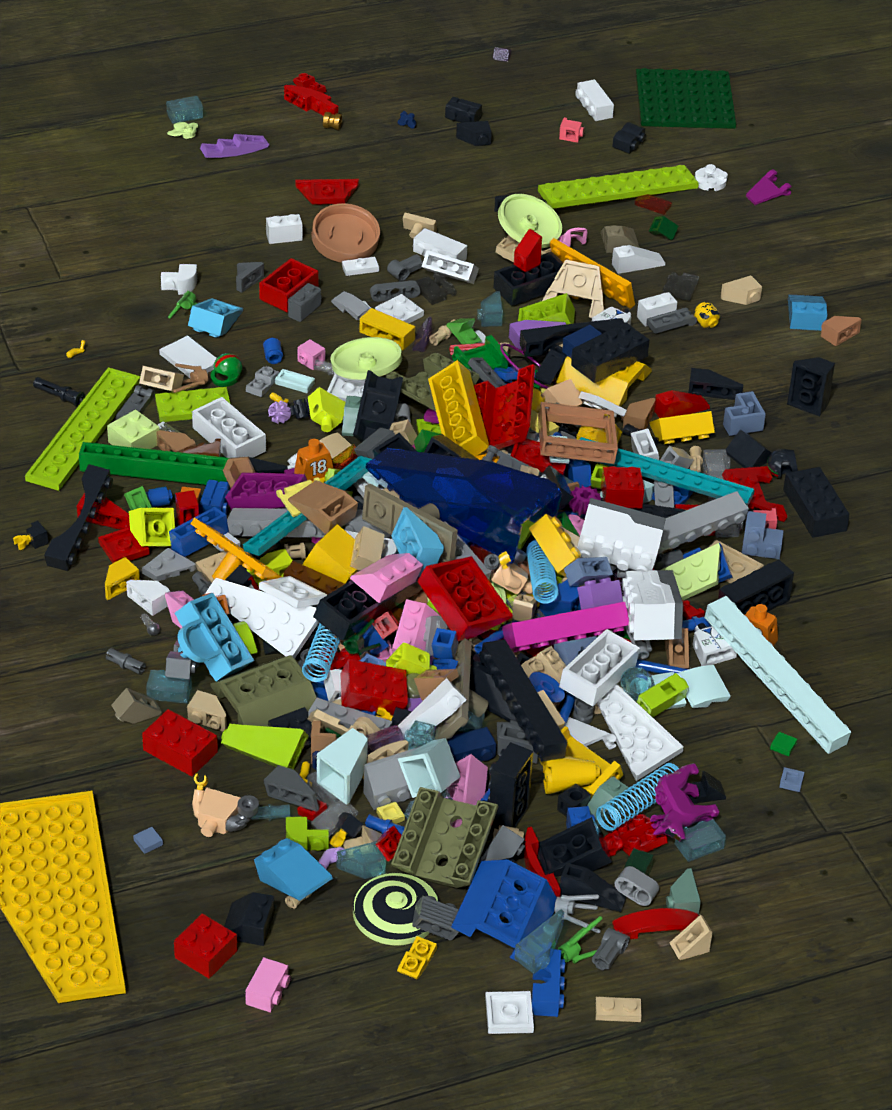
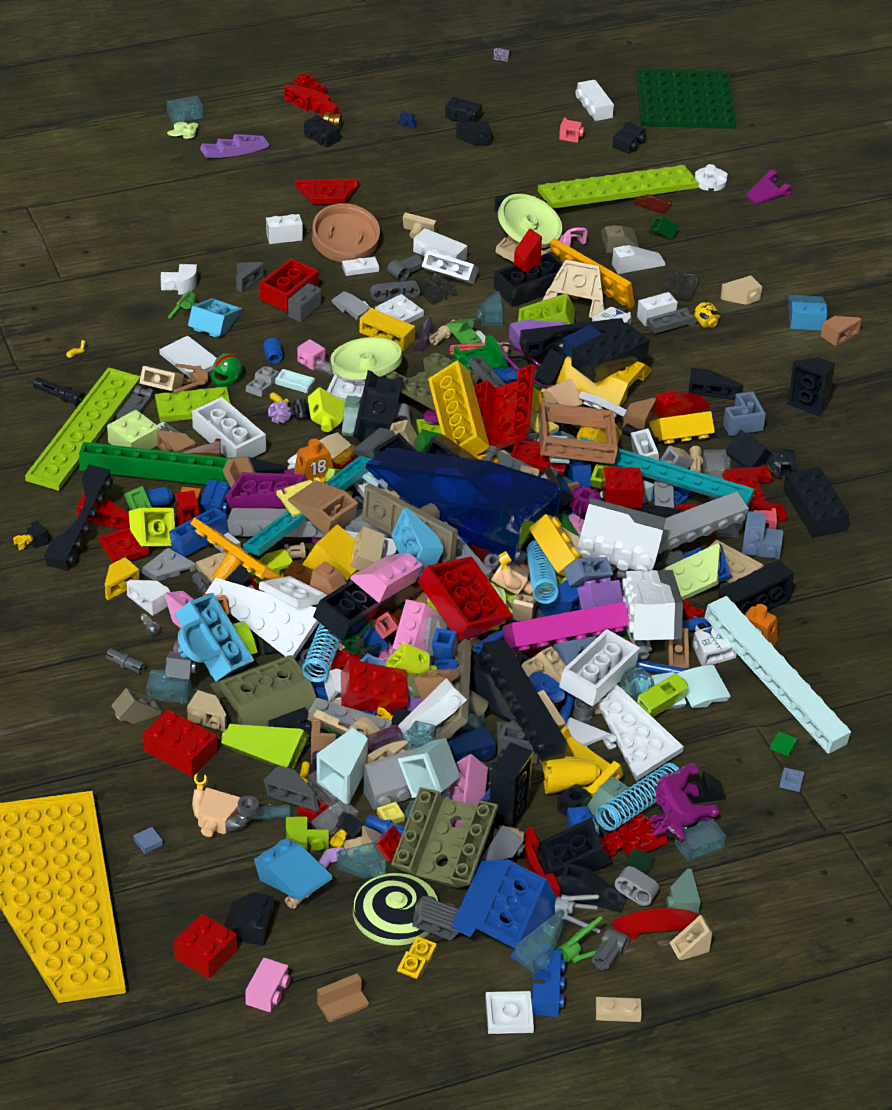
(321, 131): none -> black brick
(326, 578): none -> nougat slope
(341, 998): none -> medium nougat panel

